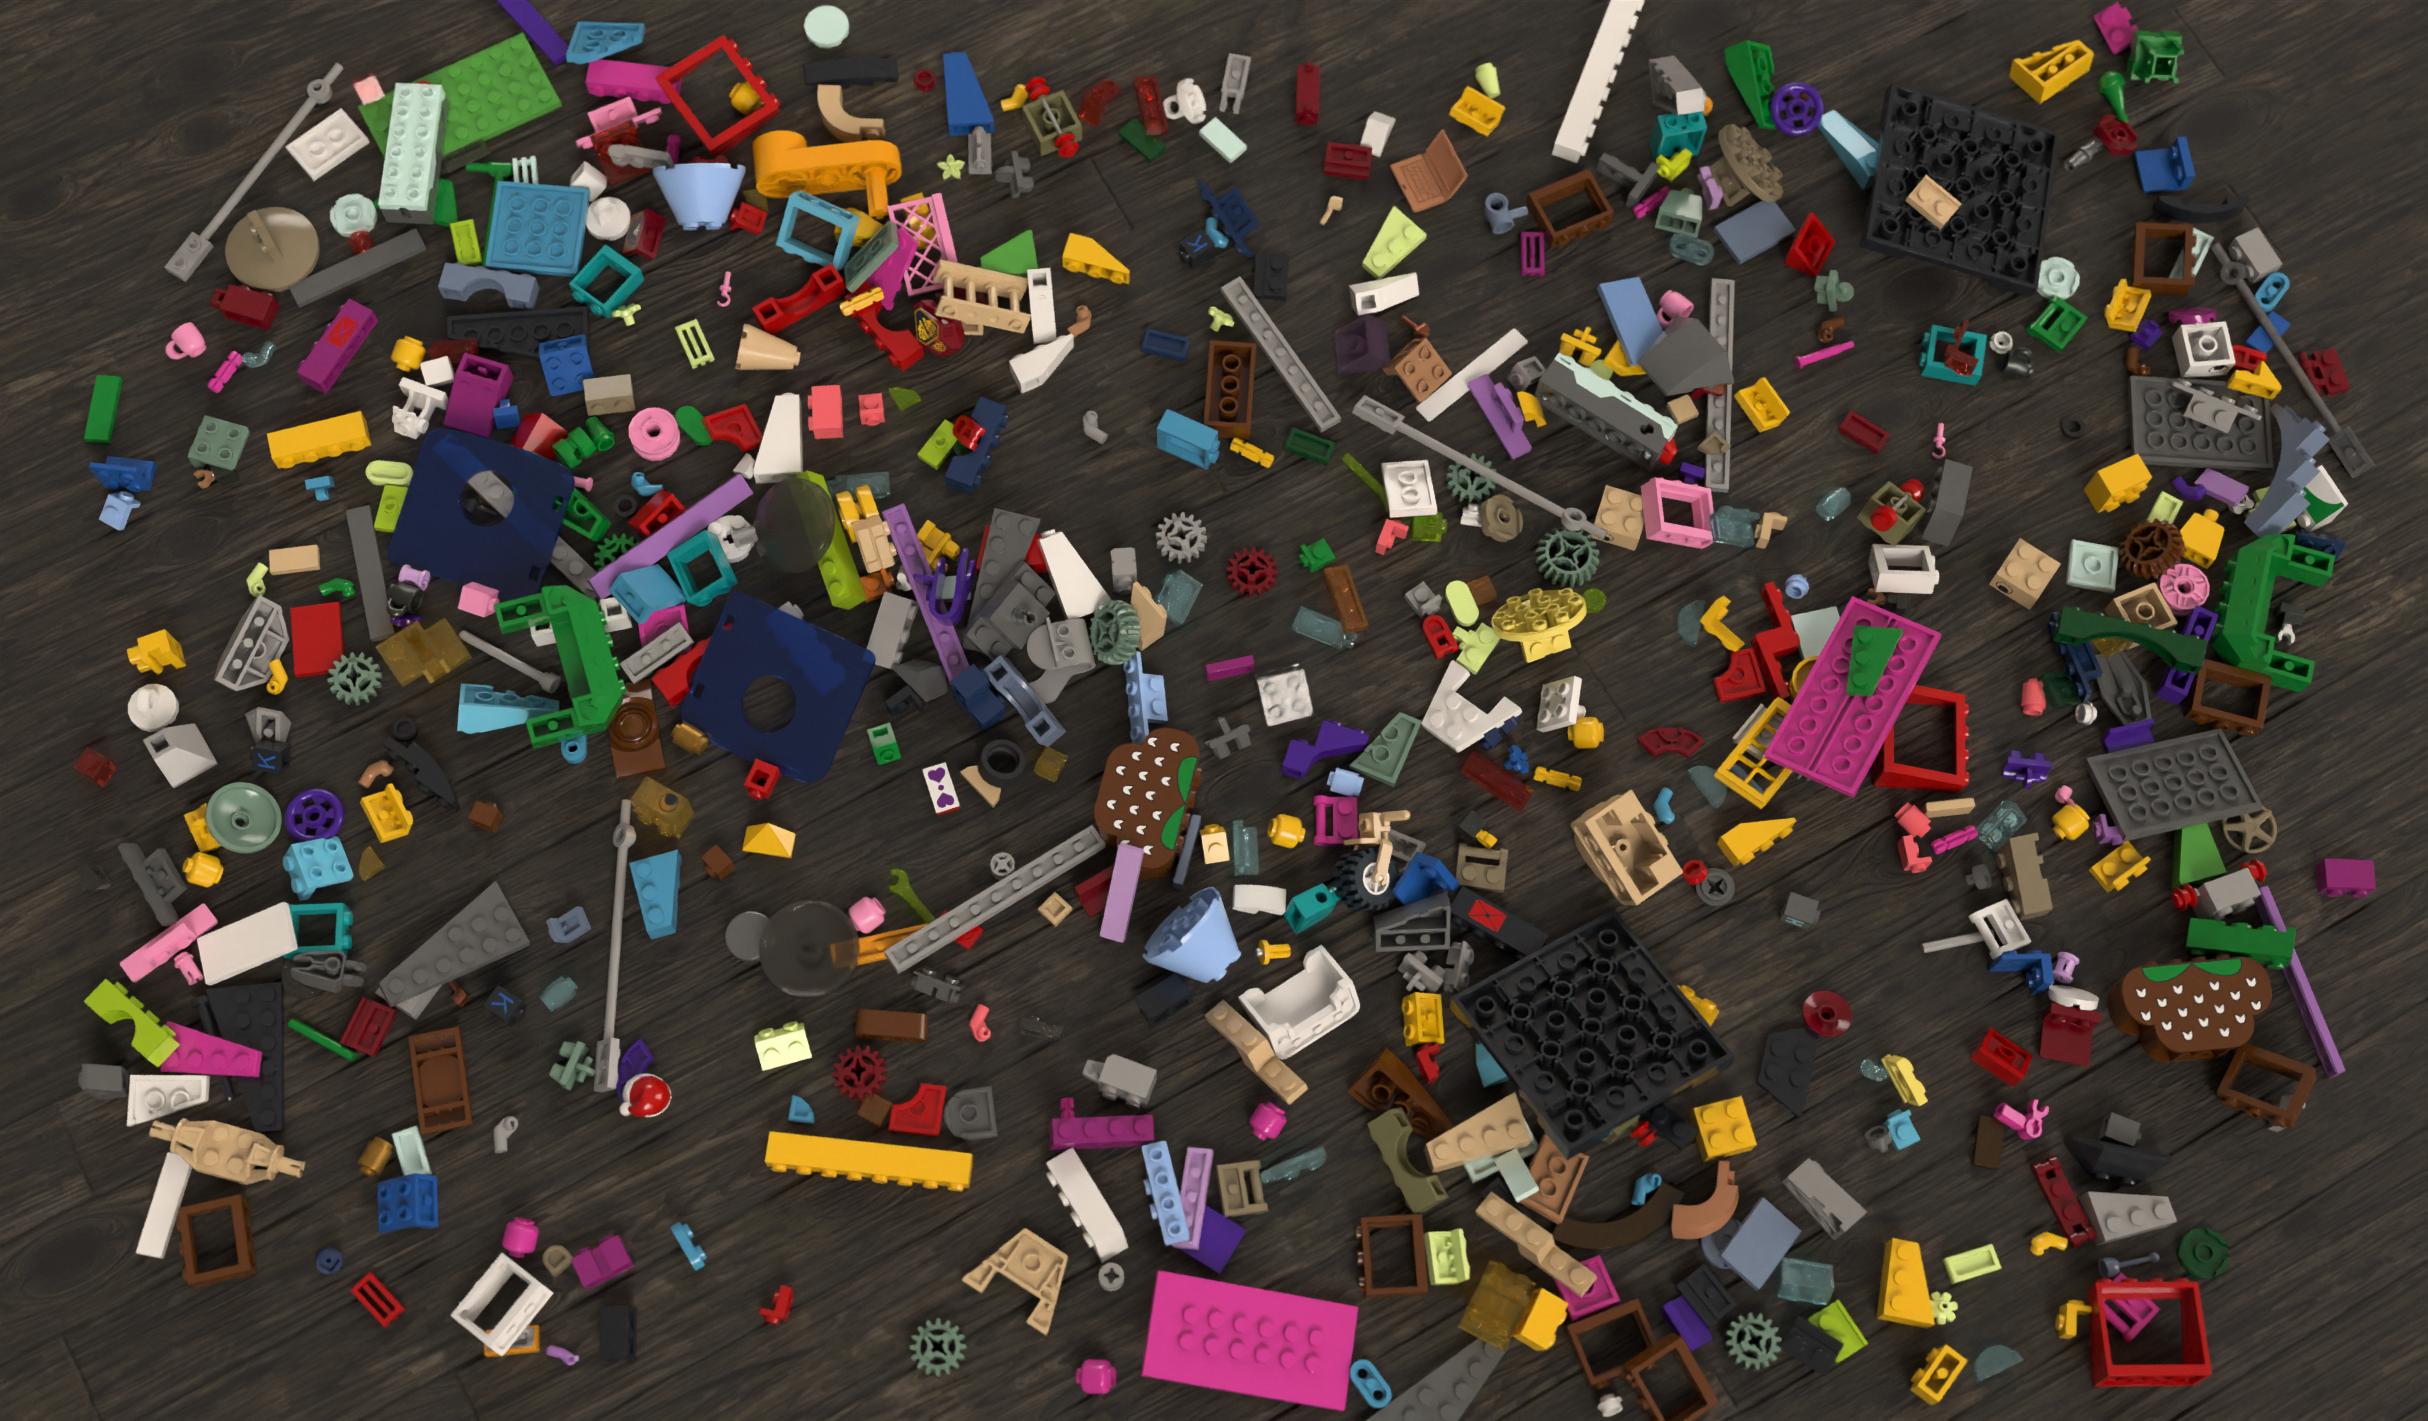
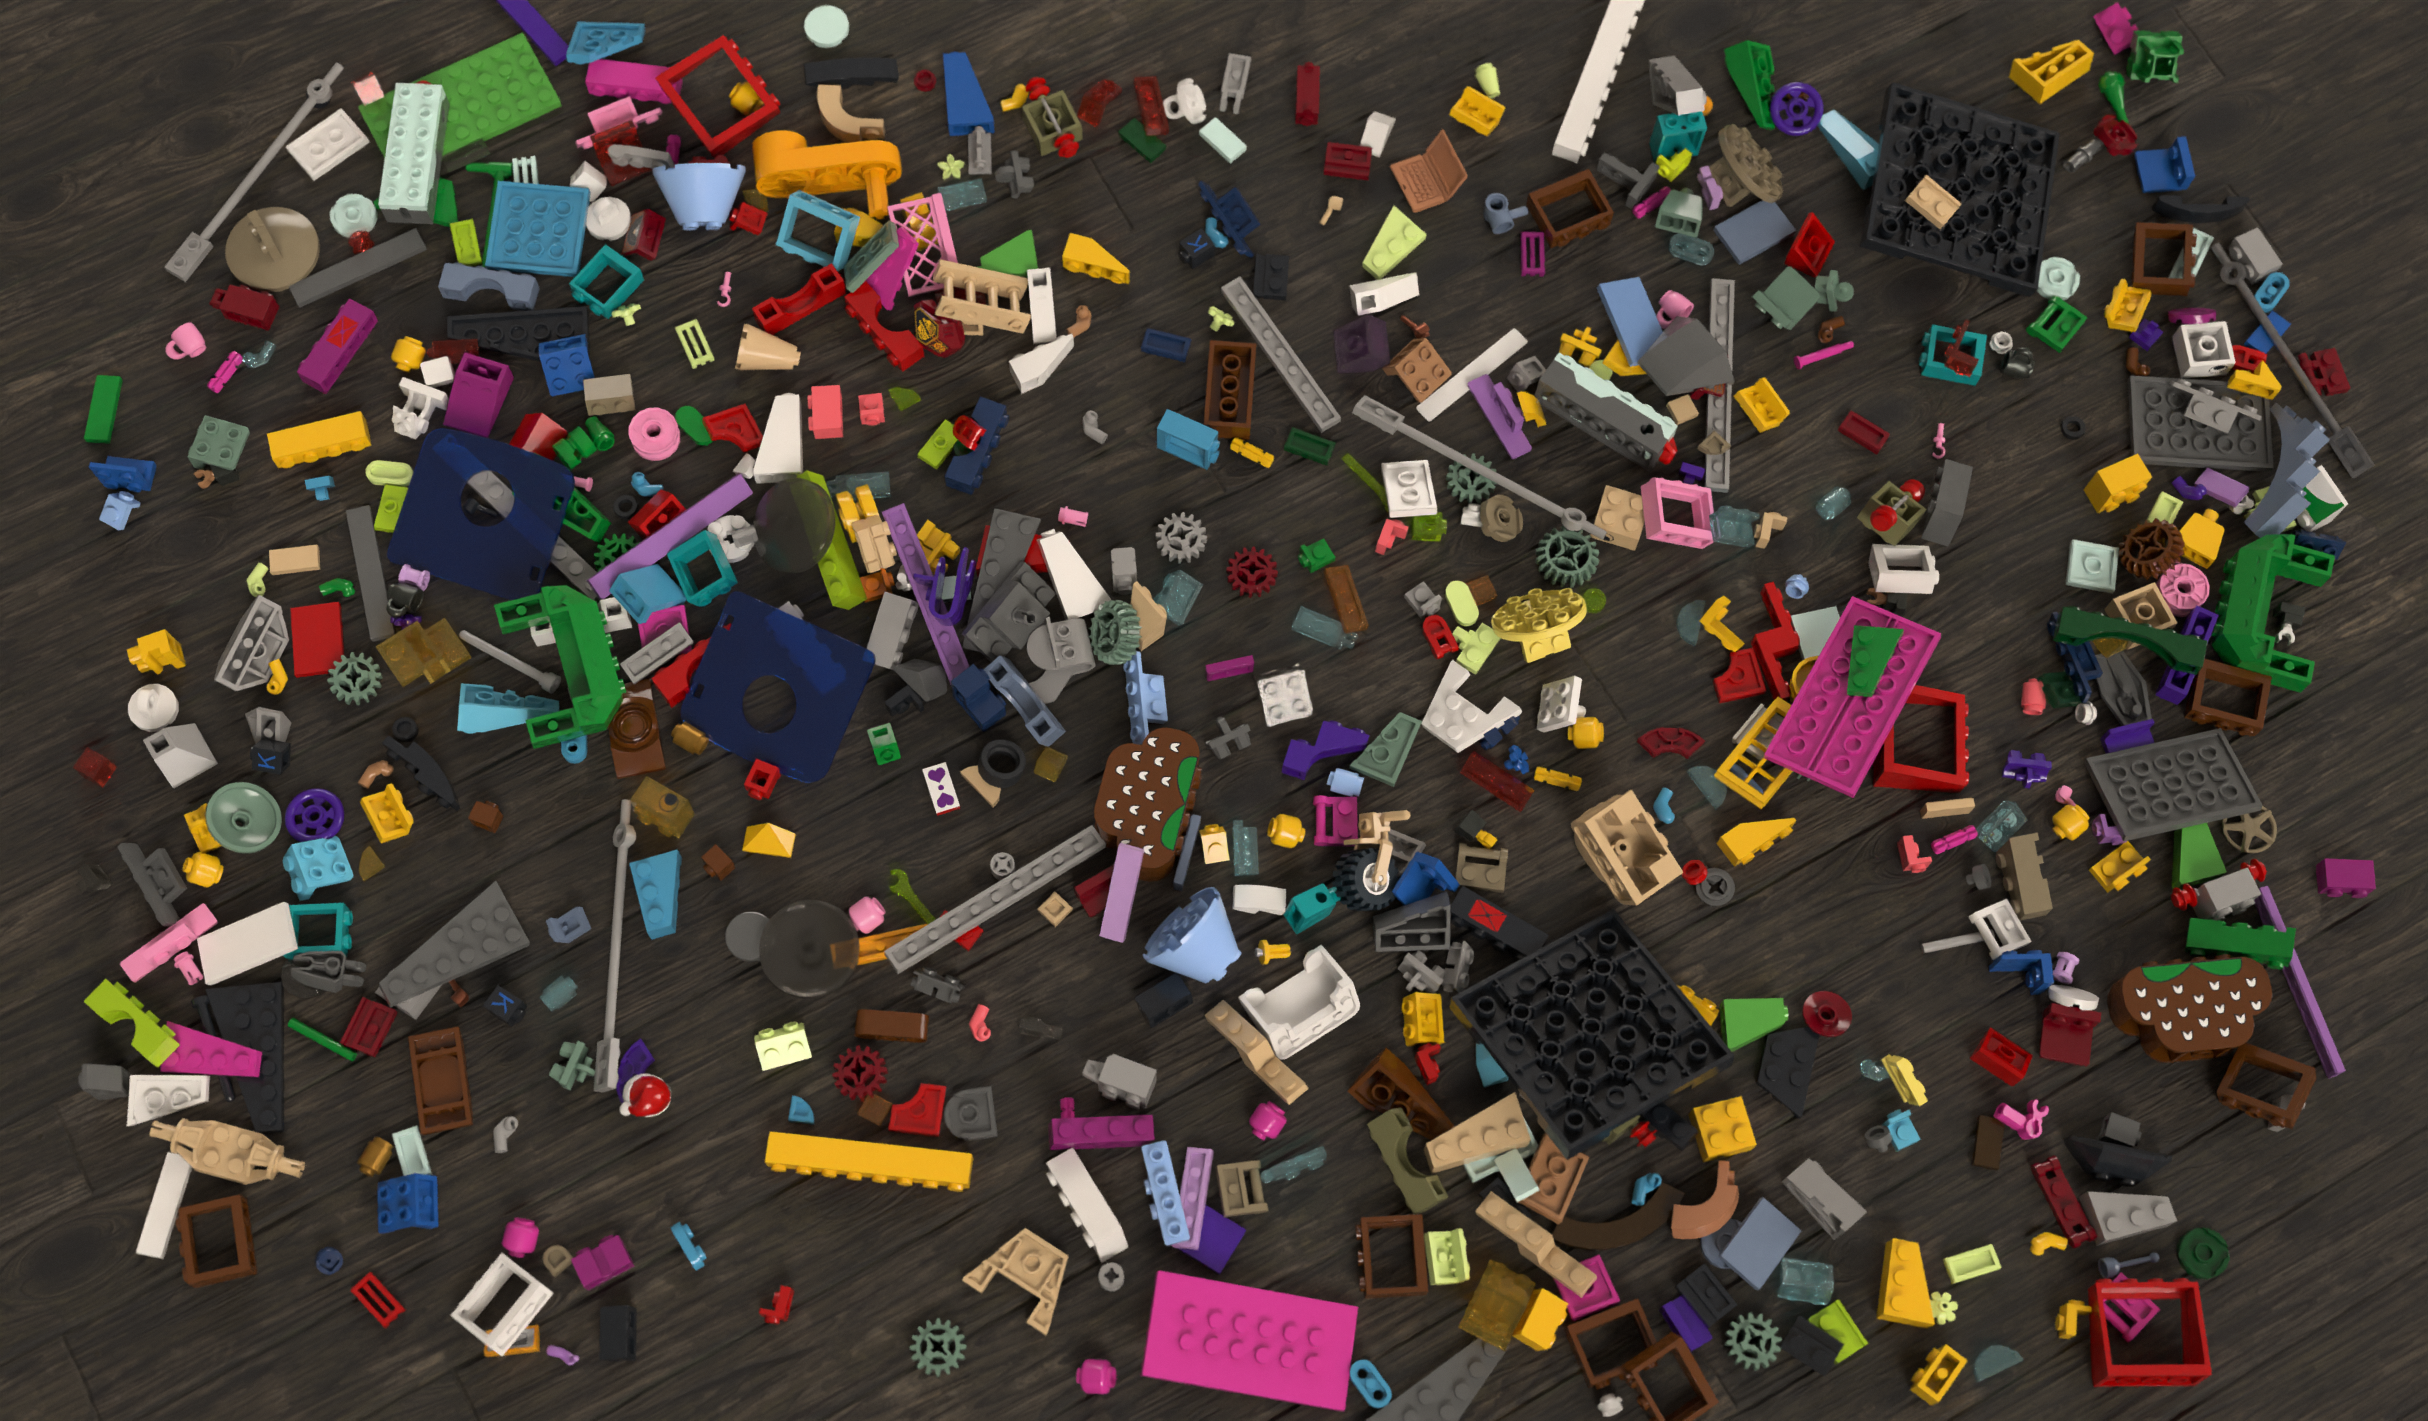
(478, 599): bright pink brick -> none
(506, 415): blue tile -> none
(861, 301): yellow axle -> none
(963, 194): none -> clear light blue plate
(1072, 516): none -> bright pink pin
(1750, 1019): none -> bright green slope
(1787, 298): none -> sand green bracket
(1800, 911): dark grey brick -> none
(1913, 820): coral brick -> none
(2024, 574): tan brick -> none

